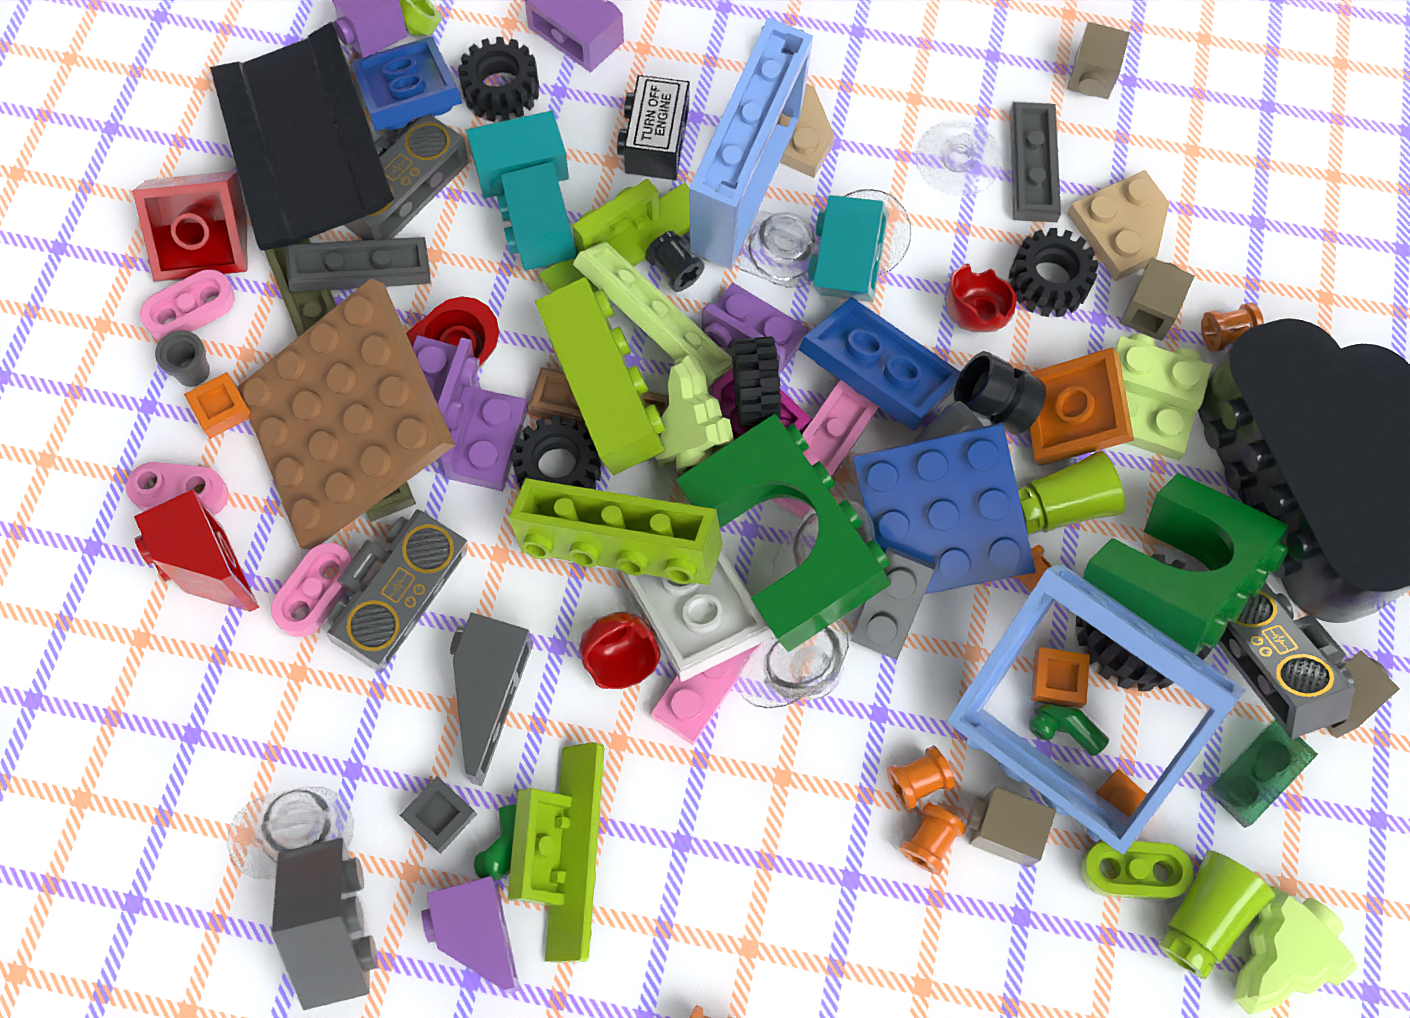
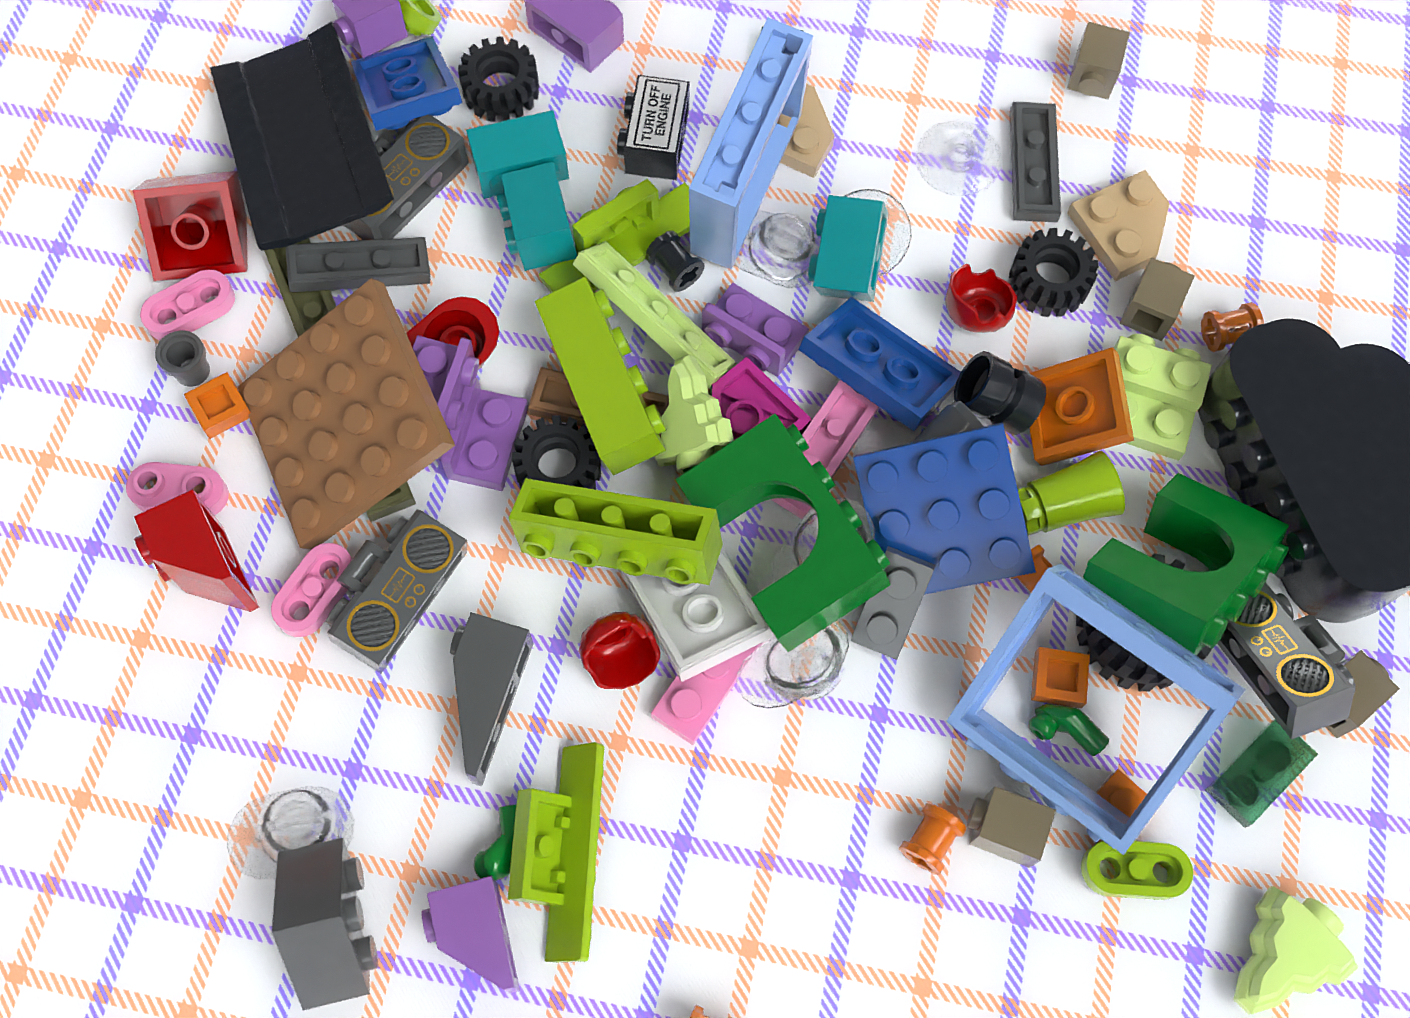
(438, 814): dark grey plate -> none
(756, 380): black tyre -> none
(920, 777): orange bush -> none
(1214, 913): lime plant -> none

